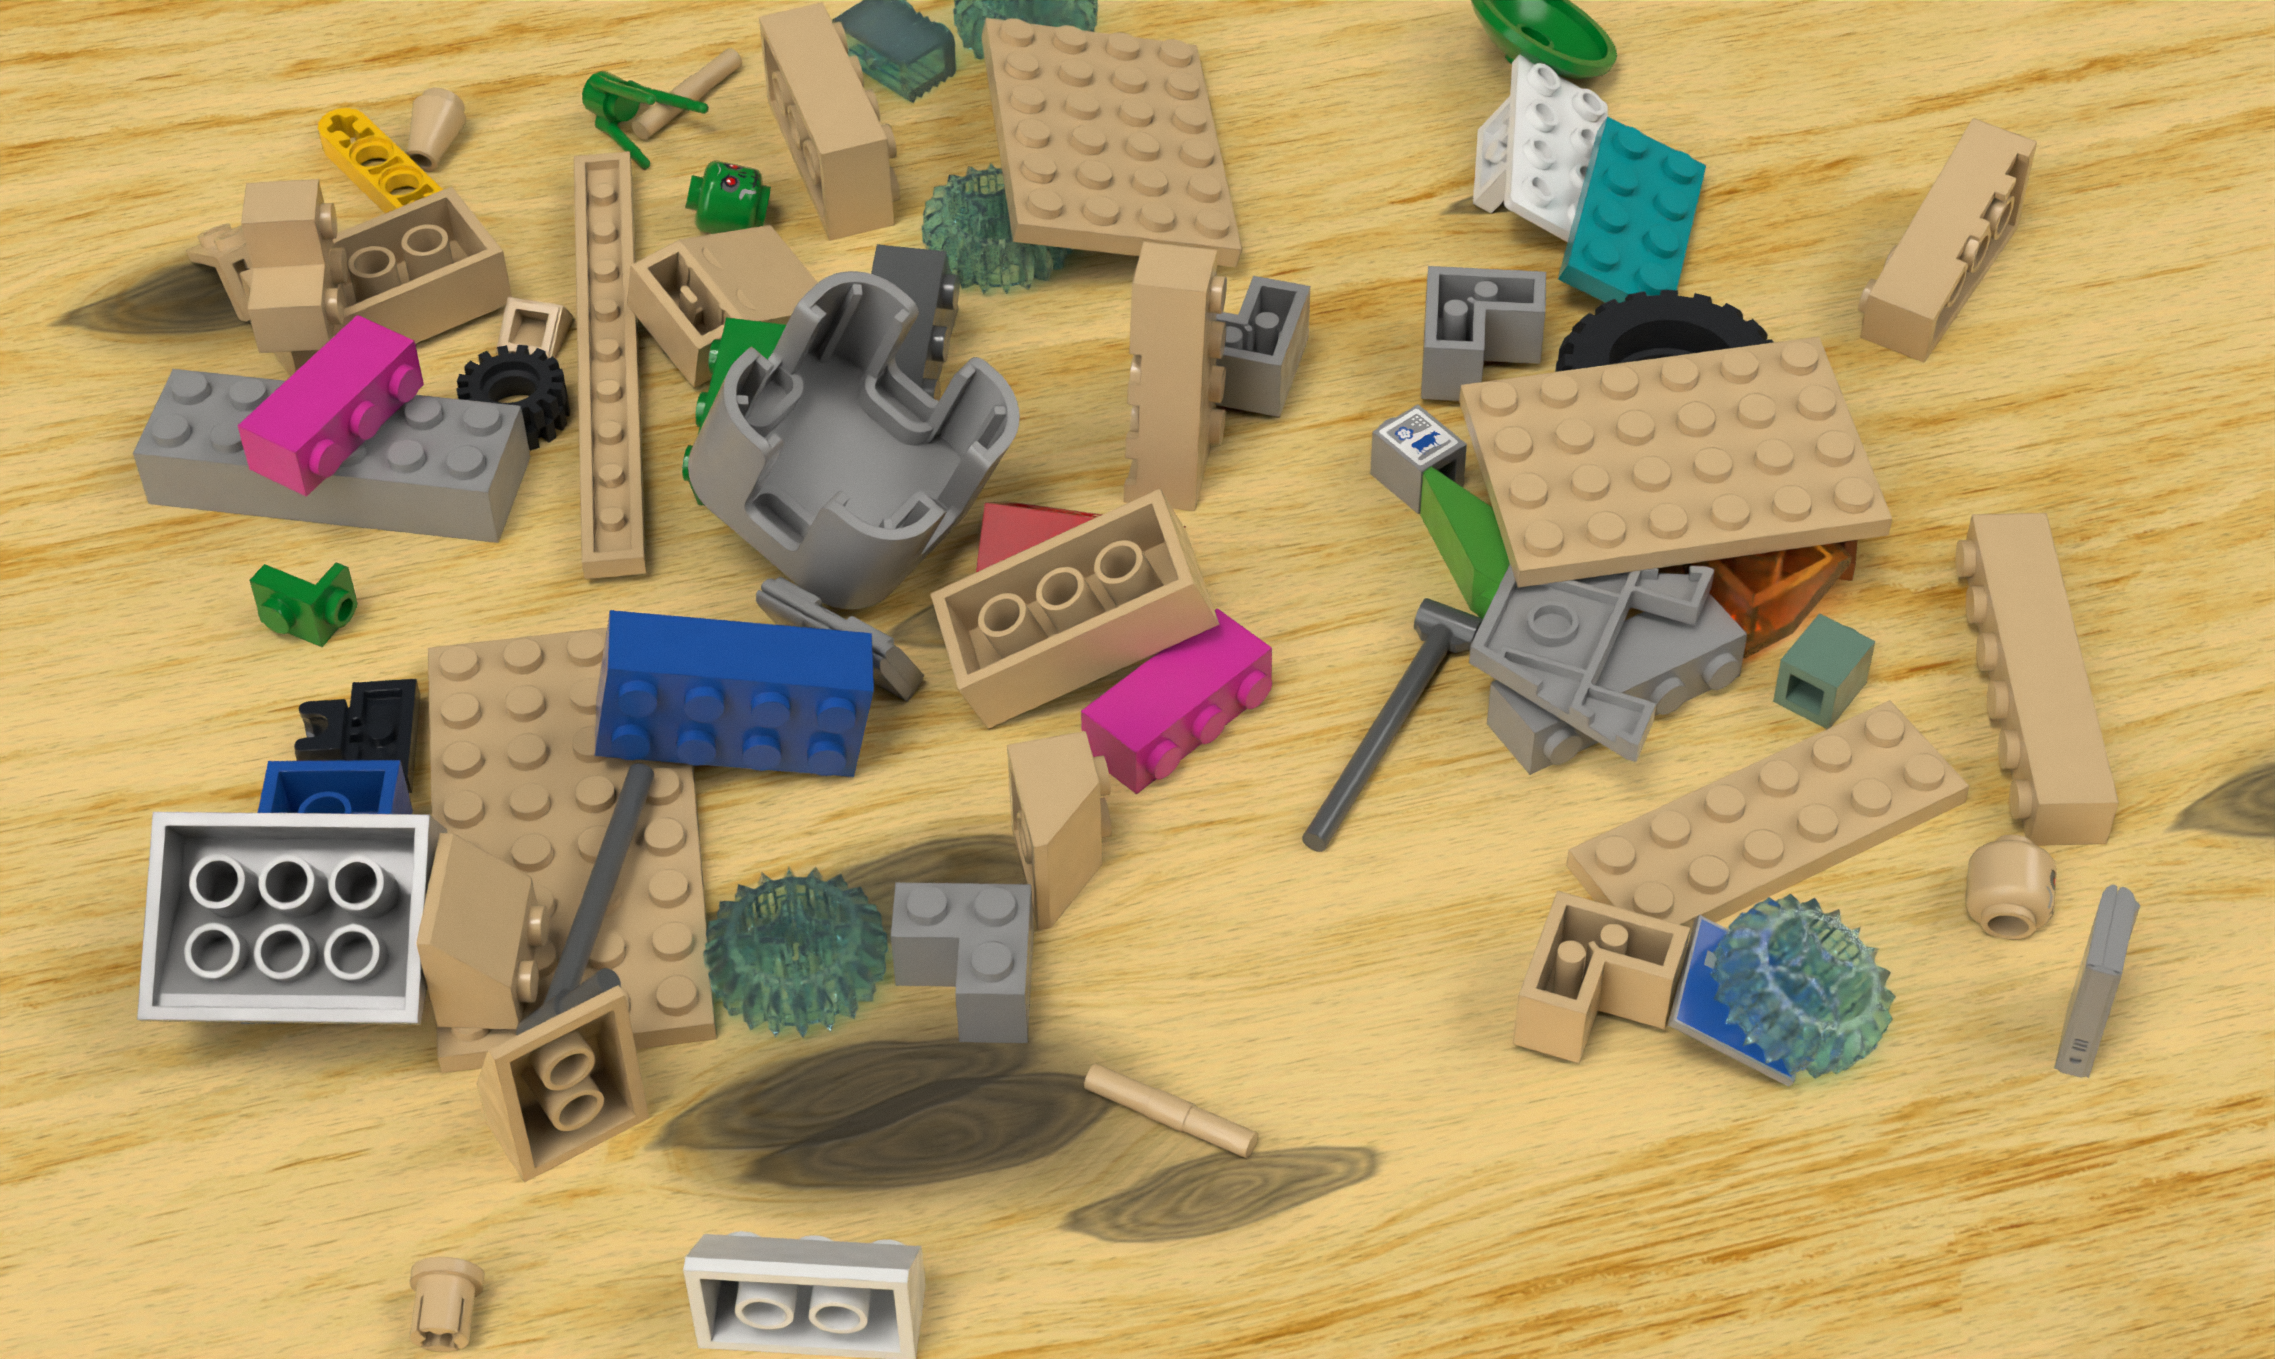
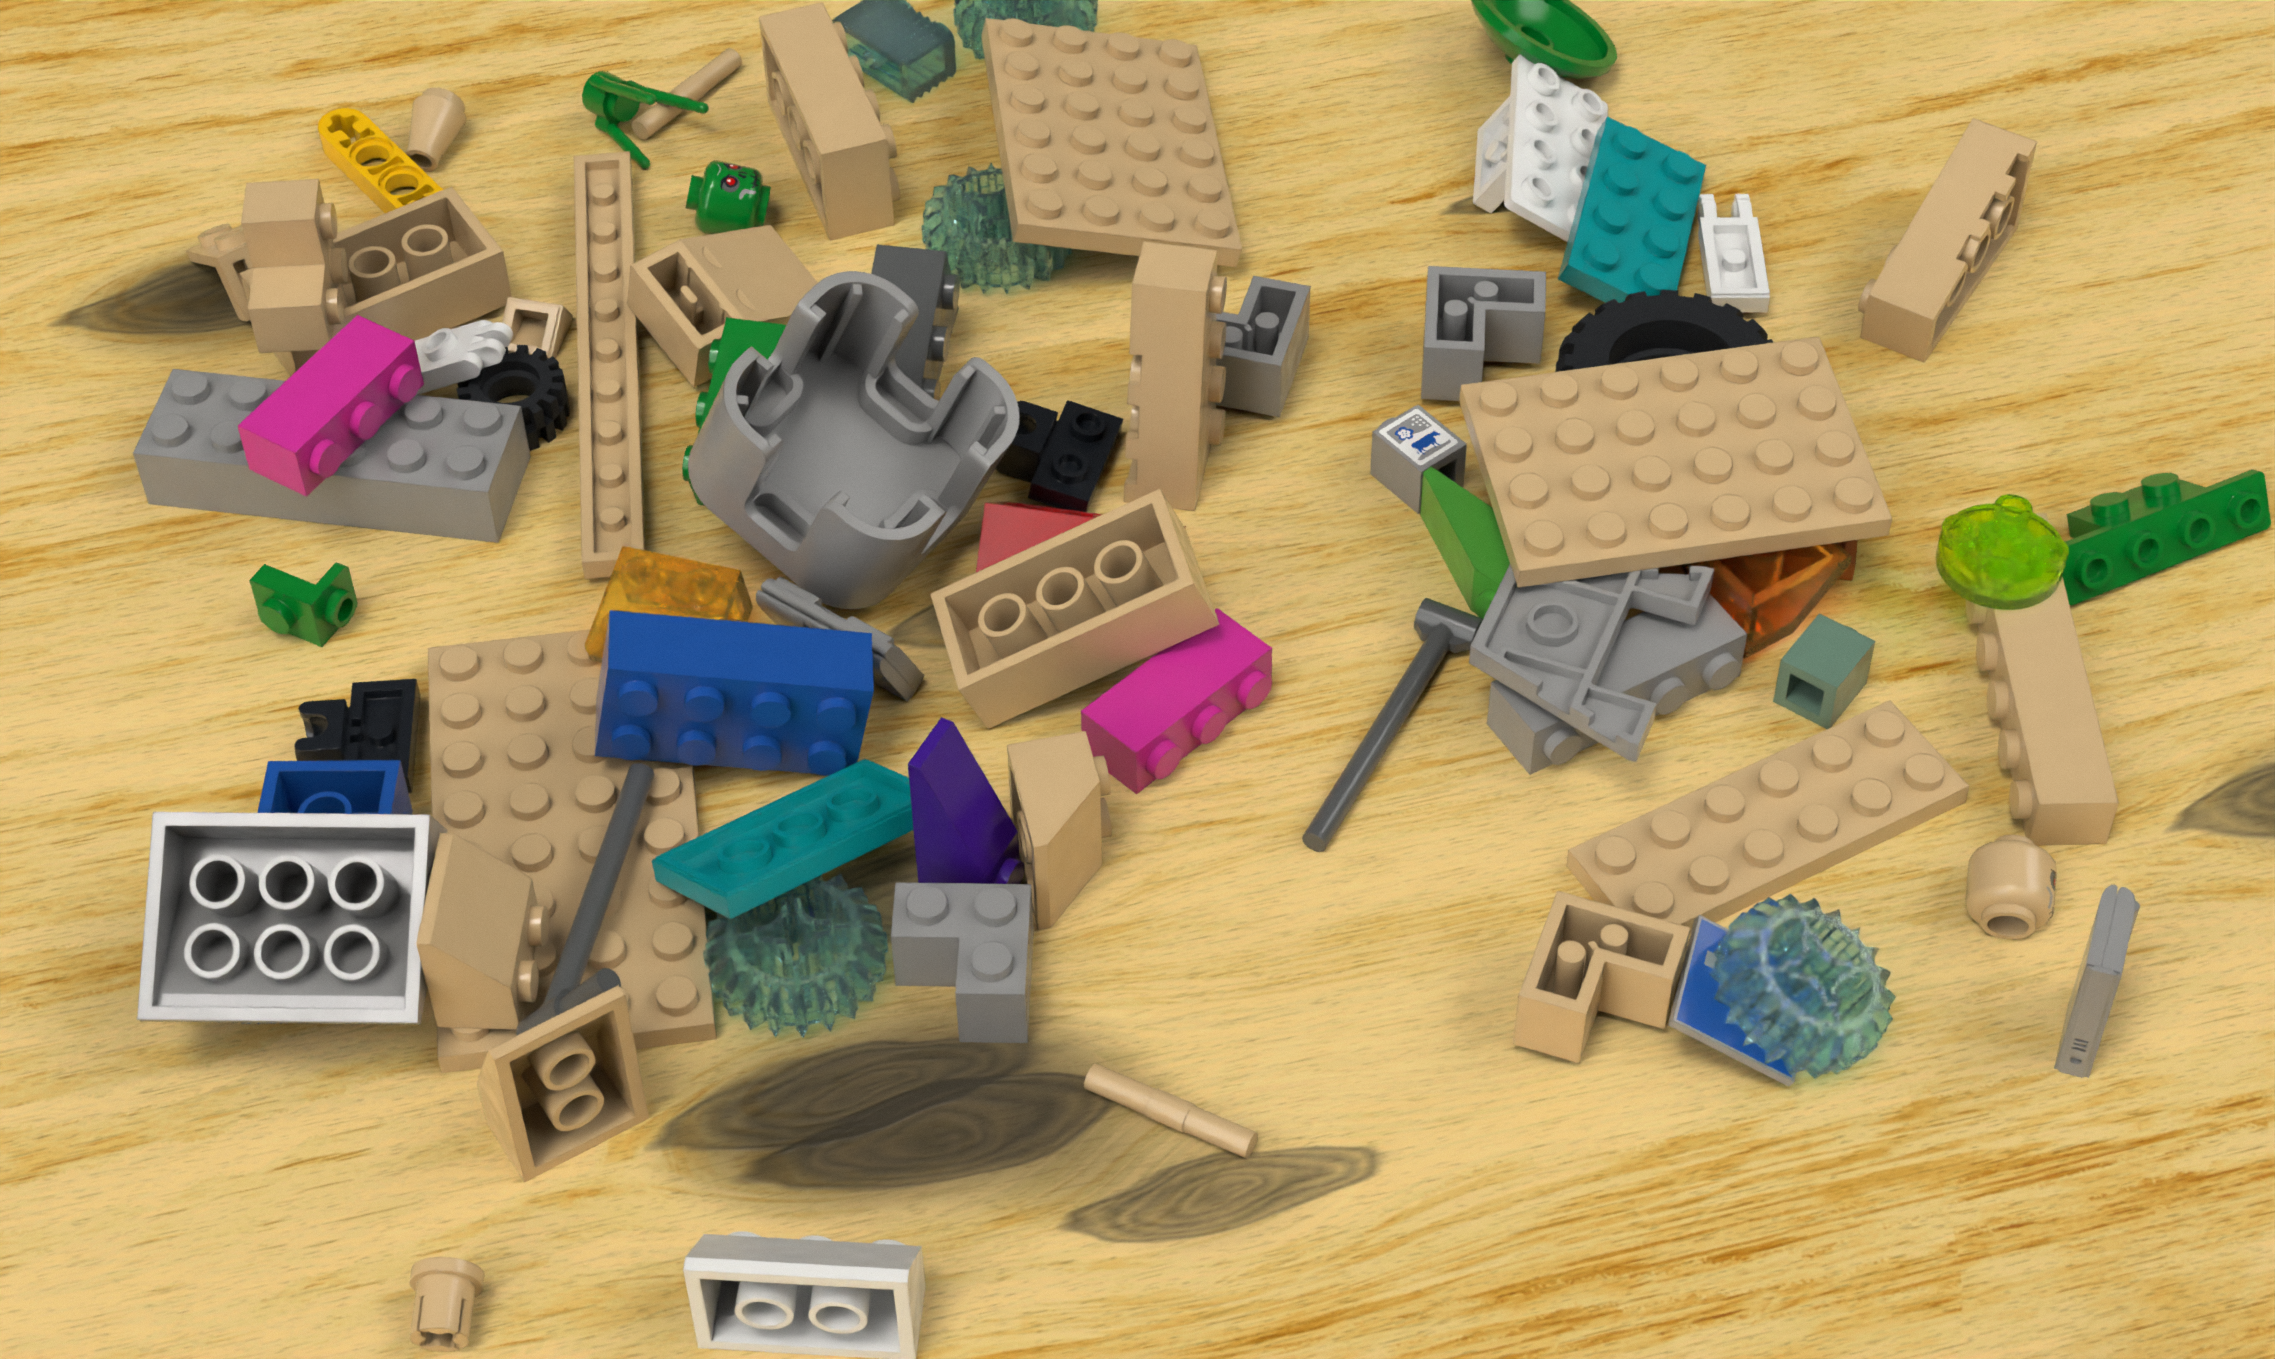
(460, 352): none -> white hinge
(668, 586): none -> clear yellow bracket
(790, 840): none -> teal tile
(957, 817): none -> dark purple slope
(1063, 455): none -> black plate
(1733, 255): none -> white hinge
(2001, 554): none -> clear neon green tile
(2158, 527): none -> green bracket

